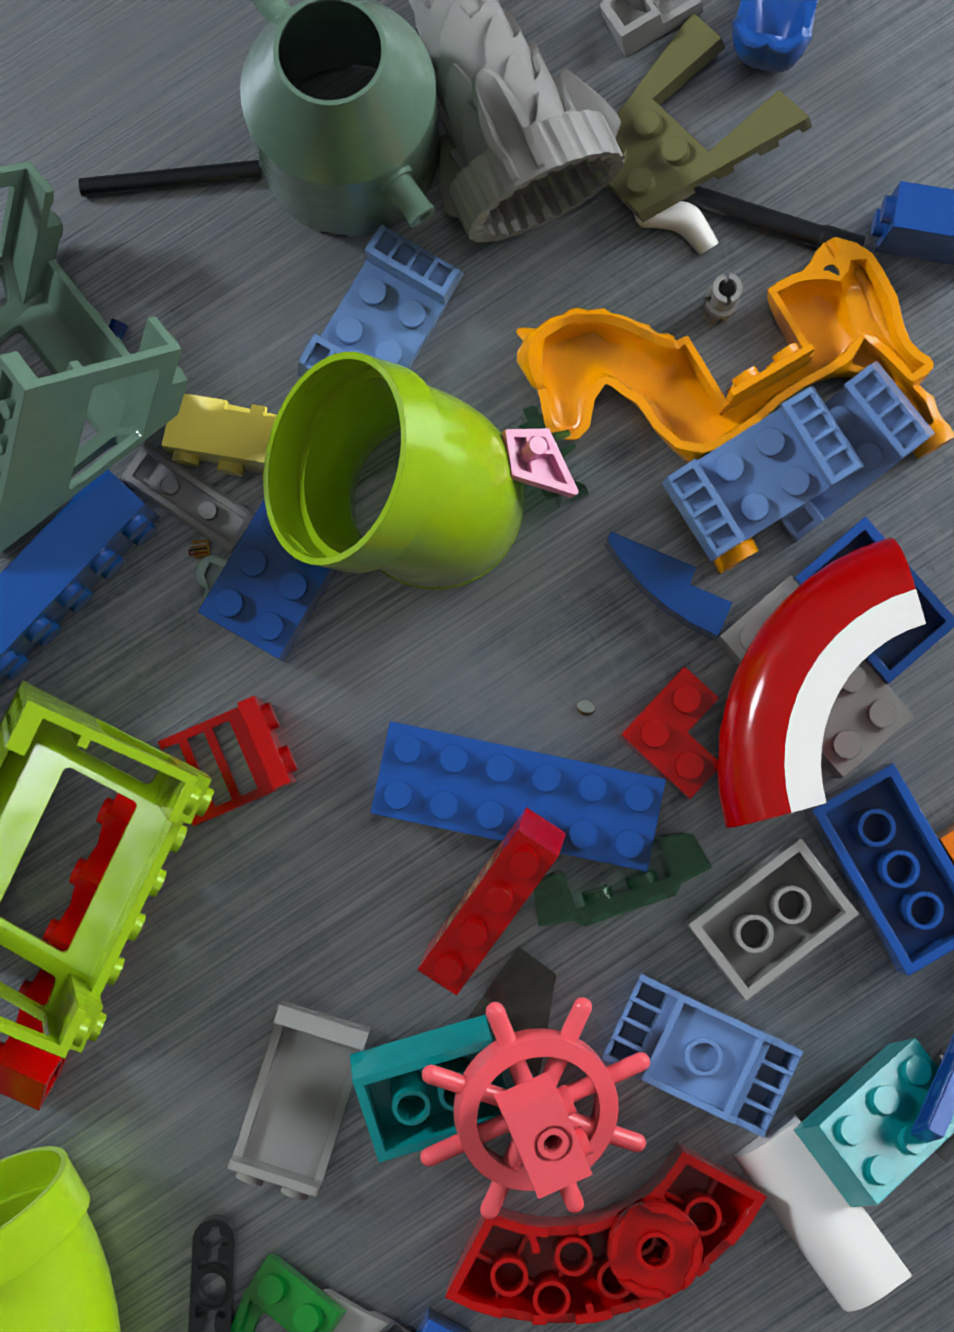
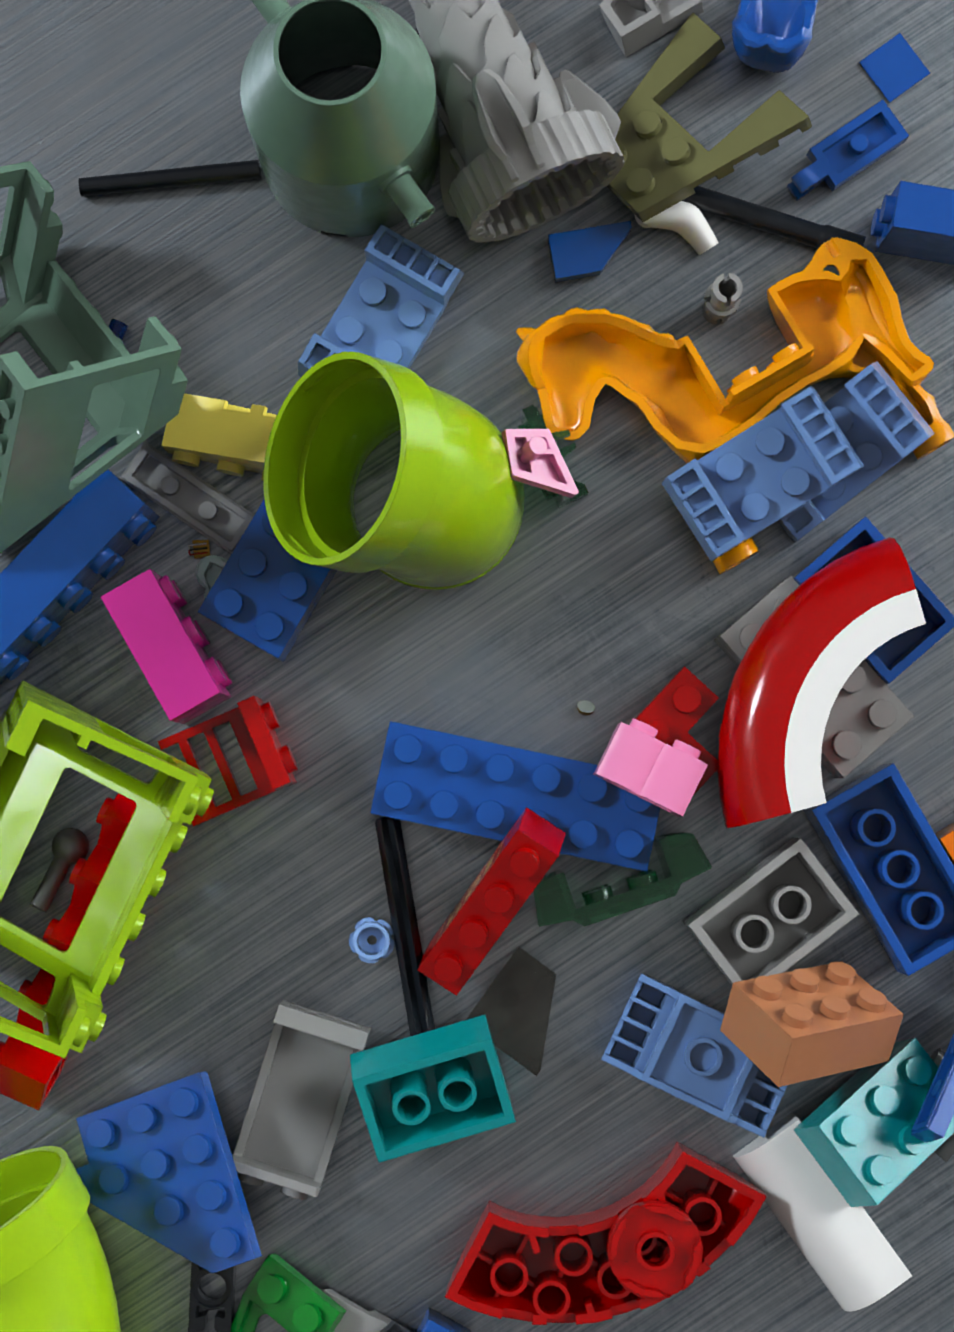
(67, 848): none -> dark grey bar
(168, 646): none -> dark pink brick
(170, 1173): none -> blue wing
(372, 952): none -> light blue plate
(404, 925): none -> black axle
(549, 1139): coral piece -> none
(585, 250): none -> blue tile
(651, 768): none -> bright pink brick
(668, 585): blue slope -> none
(811, 1022): none -> nougat brick
(850, 150): none -> blue plate
(894, 67): none -> blue sticker

